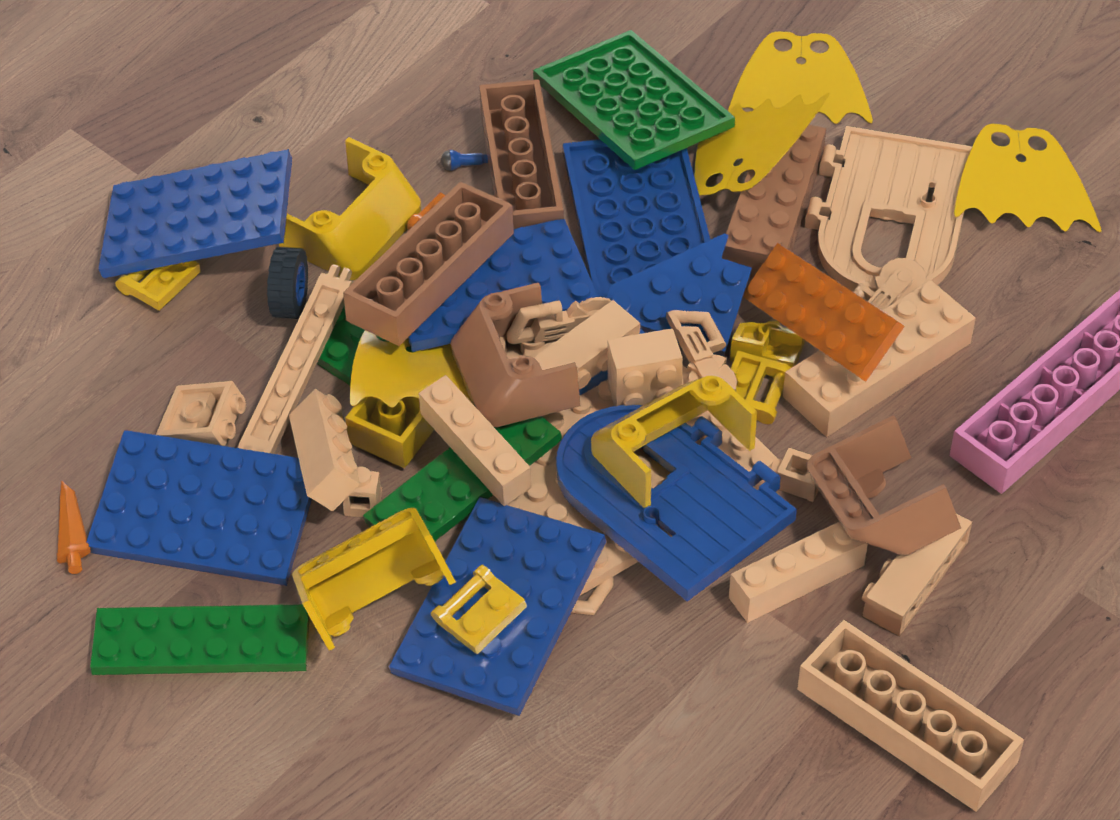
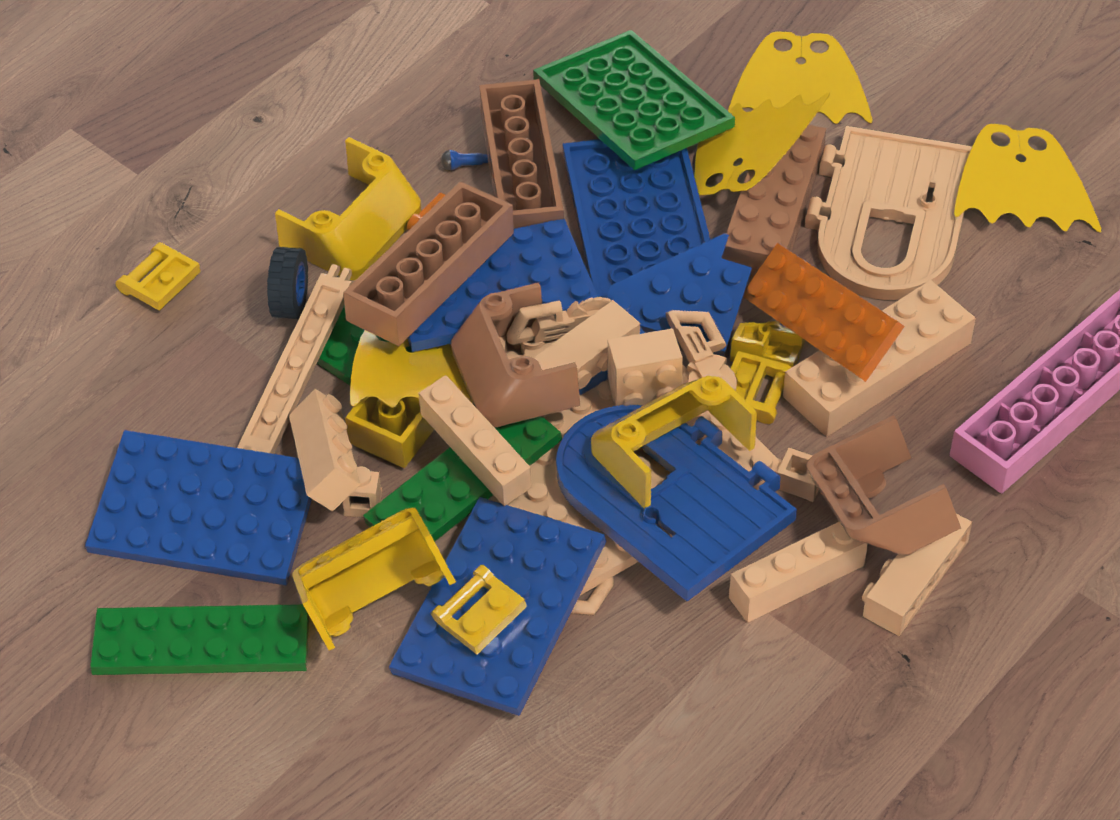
(72, 535): orange bar -> none
(197, 214): blue plate -> none
(203, 412): light nougat plate -> none
(893, 283): light nougat piece -> none
(910, 715): light nougat brick -> none

